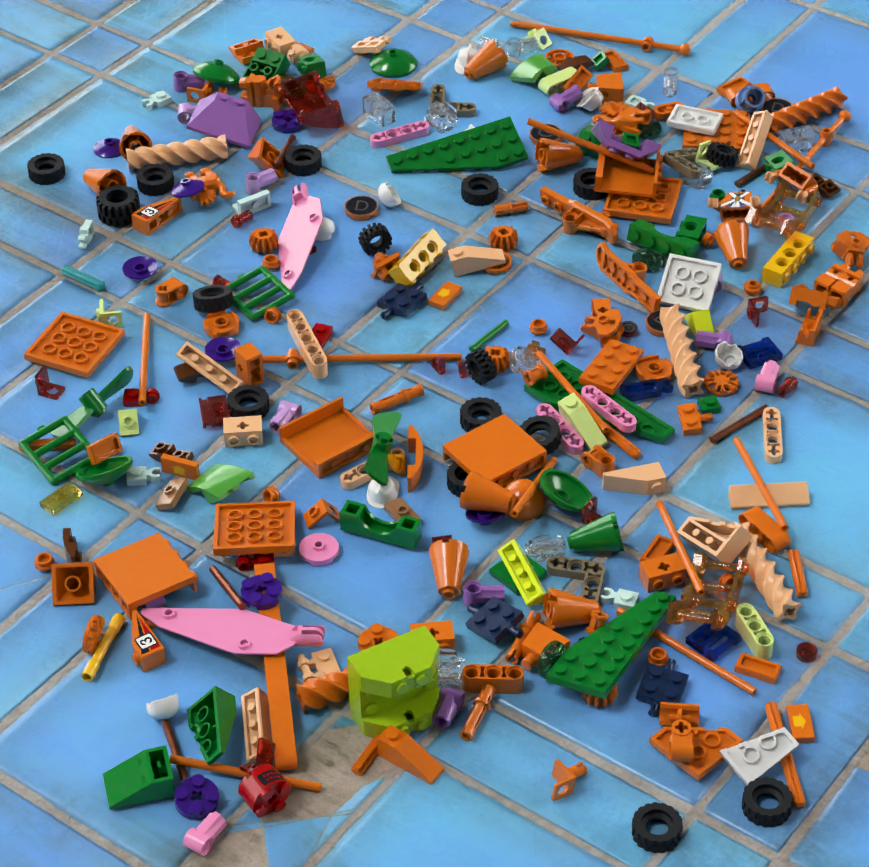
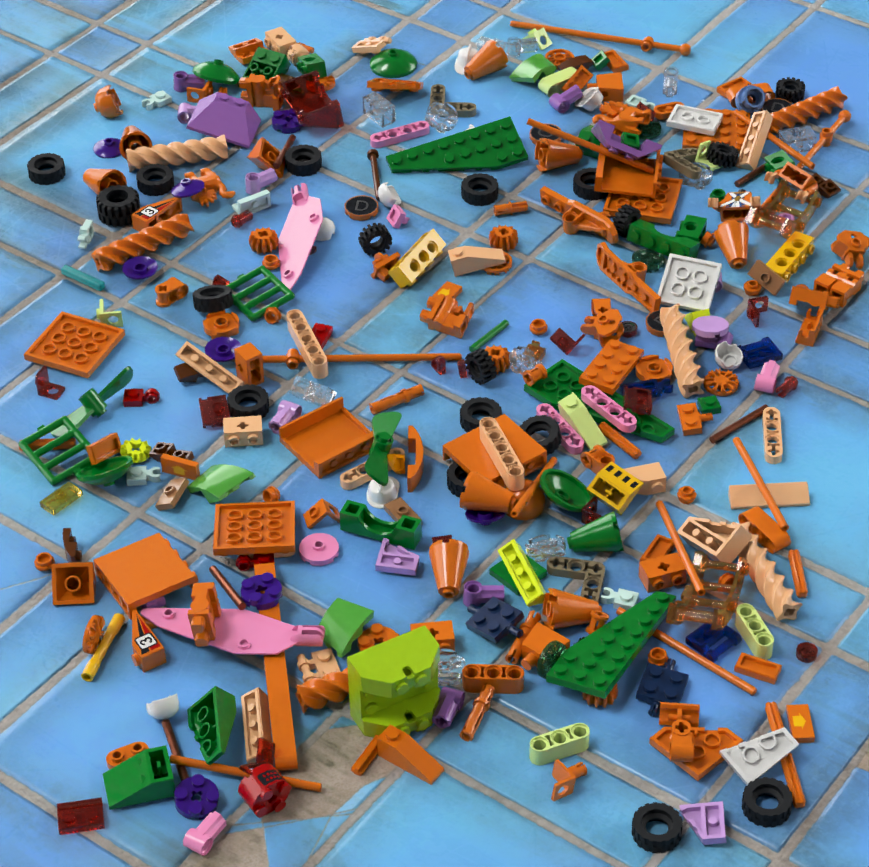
(80, 816): none -> clear red plate
(107, 102): none -> orange cylinder
(123, 753): none -> orange plate
(128, 422): yellowish green bracket -> none
(137, 456): none -> neon yellow gear
(144, 359): orange piece -> none
(146, 239): none -> orange piece
(204, 609): none -> orange hips
(312, 391): none -> clear brick
(344, 624): none -> bright green slope
(373, 155): none -> reddish brown bar
(396, 559): none -> lavender wing
(397, 216): none -> bright pink tile
(401, 300): dark blue plate -> none
(447, 315): none -> orange hips
(502, 454): none -> light nougat beam
(559, 744): none -> yellowish green beam
(570, 389): orange piece -> none
(614, 487): none -> yellow slope
(624, 217): none -> black tyre
(638, 400): none -> clear red plate
(686, 494): none -> orange plate
(706, 821): none -> lavender wing
(710, 326): none -> lavender tile
(766, 277): none -> medium nougat plate
(790, 89): none -> black tyre

